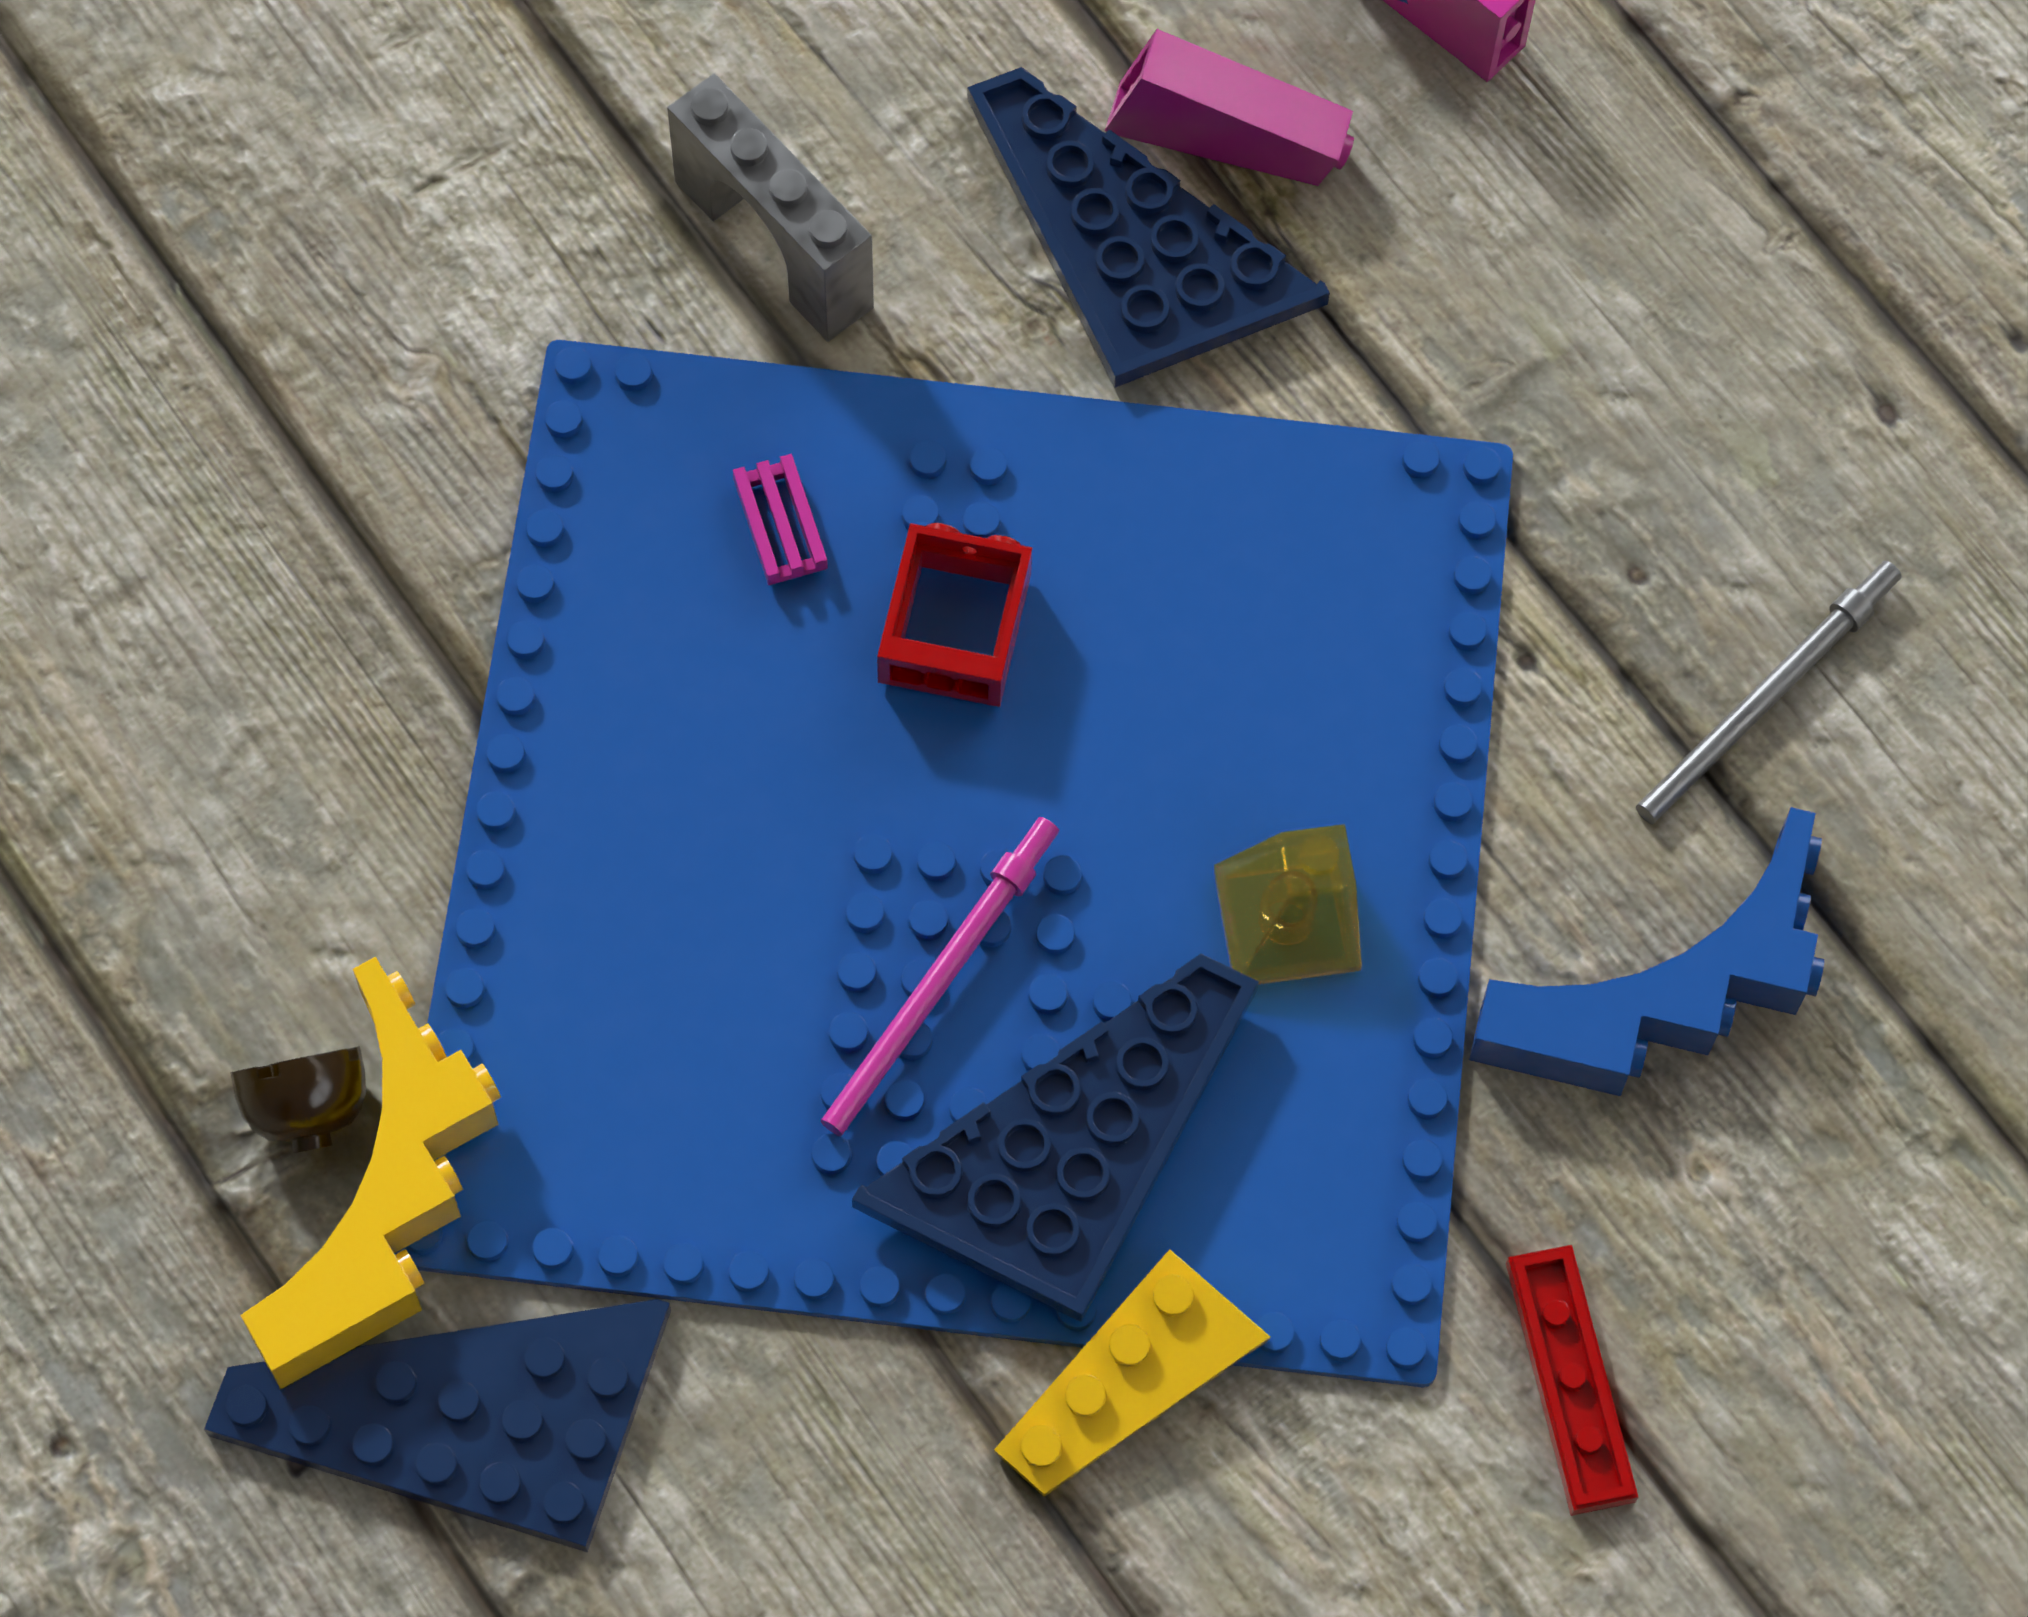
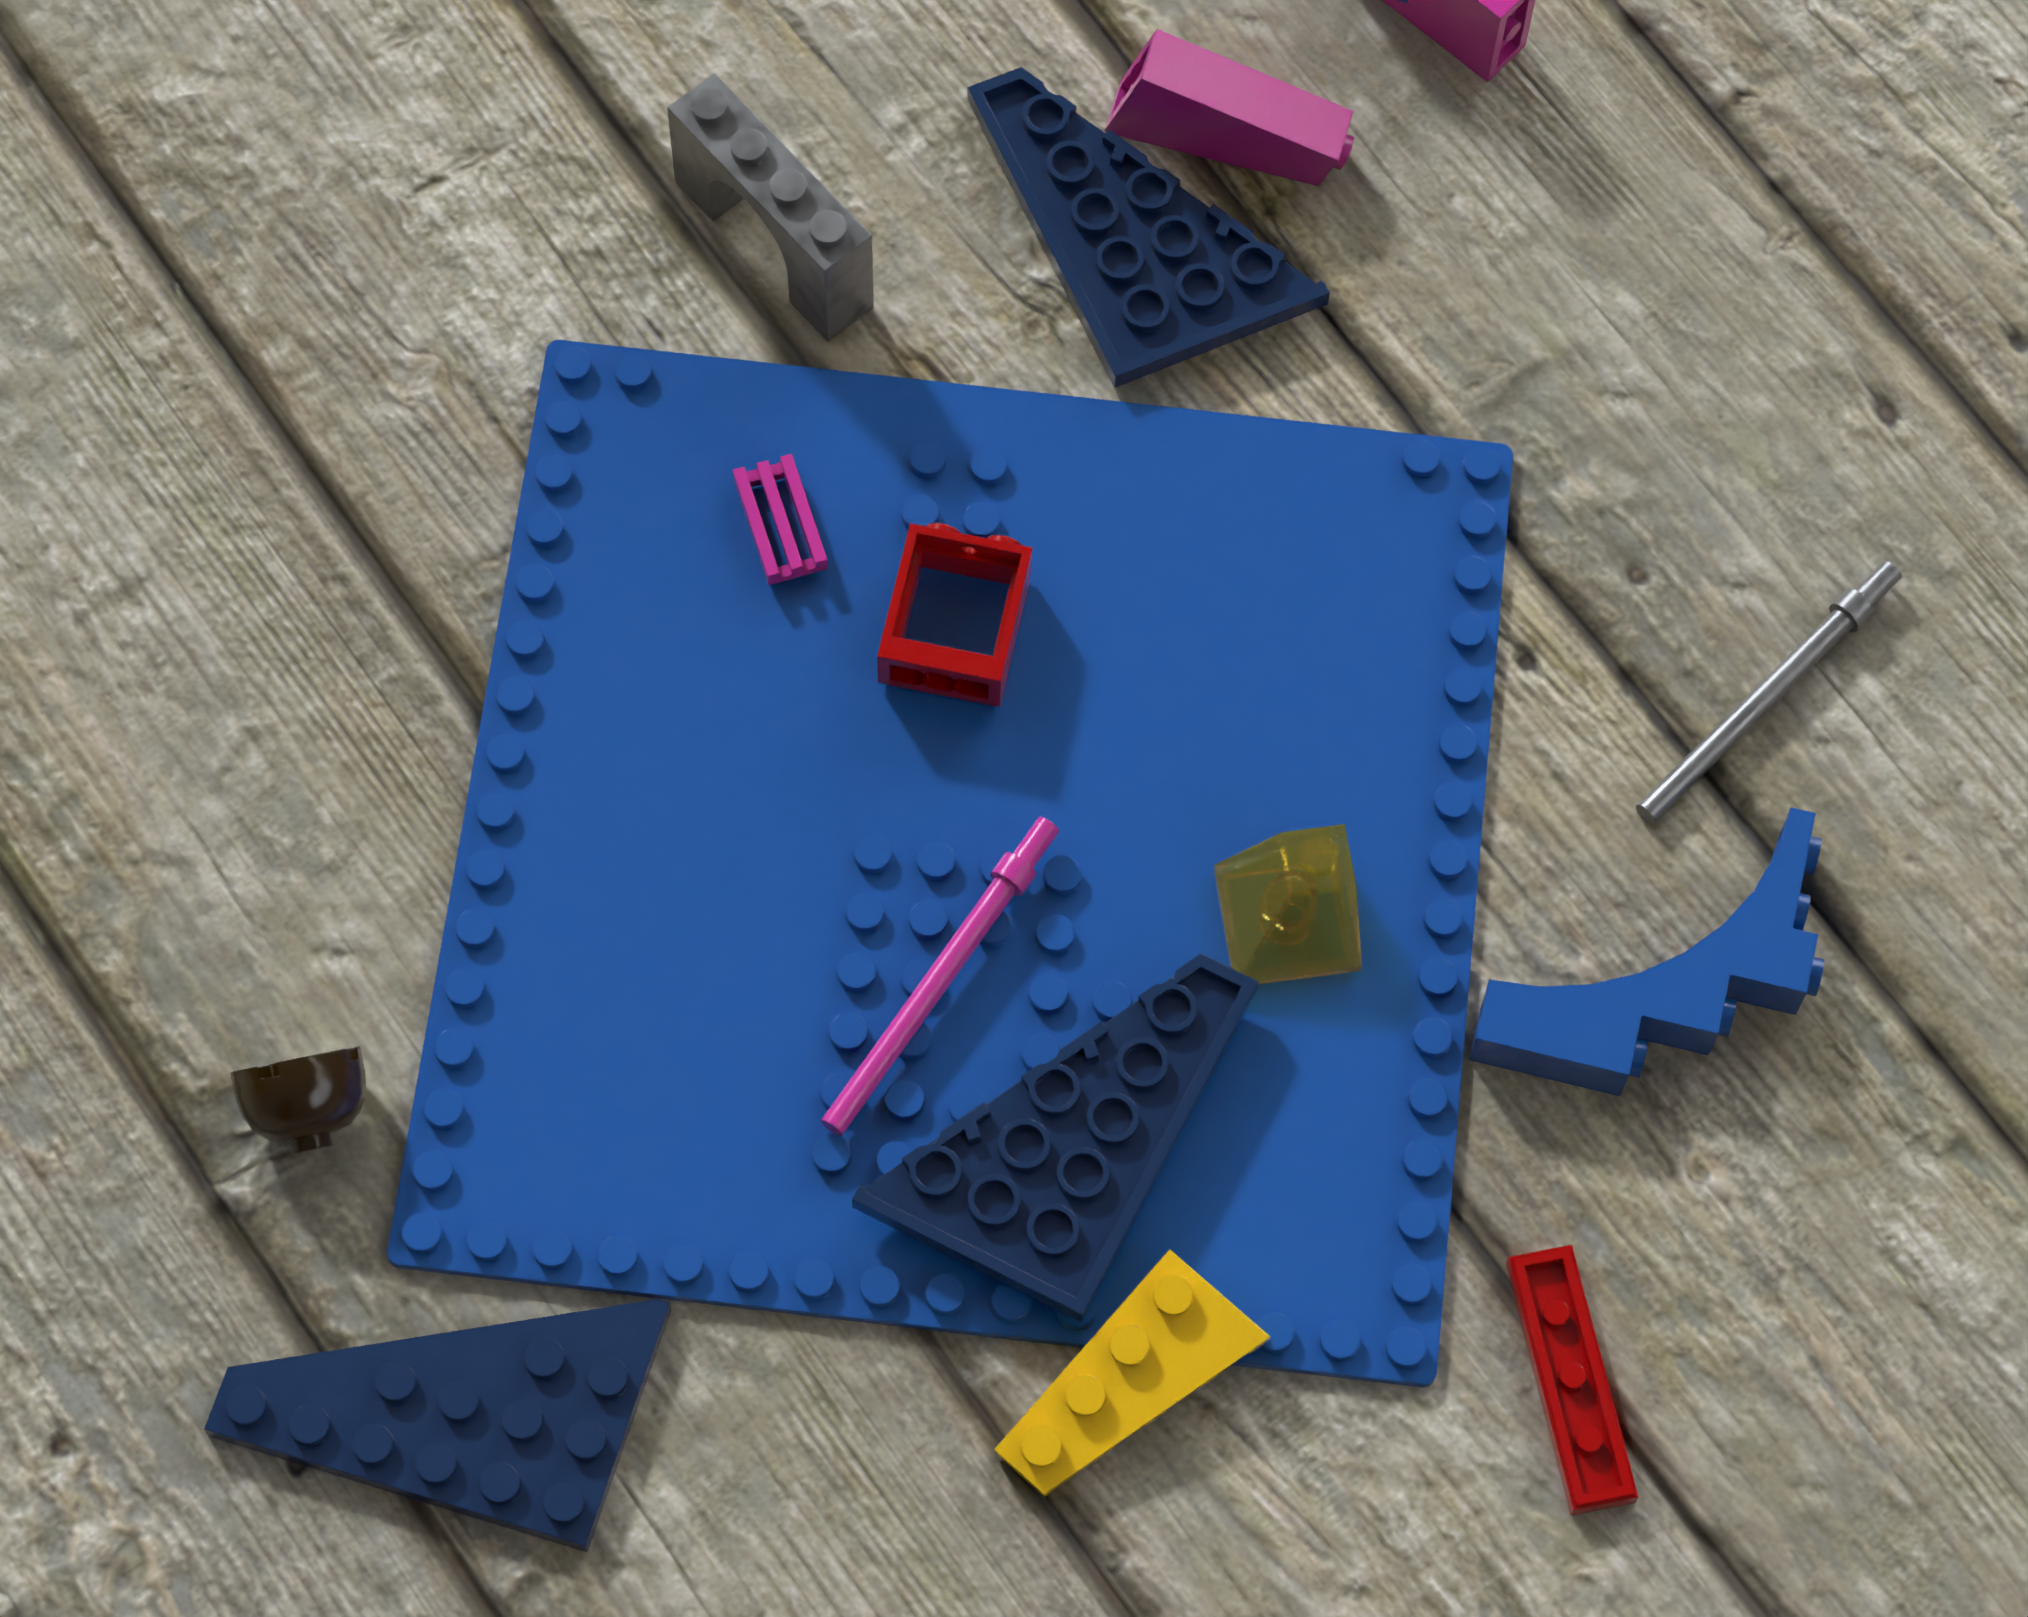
(356, 1280): yellow arch -> none

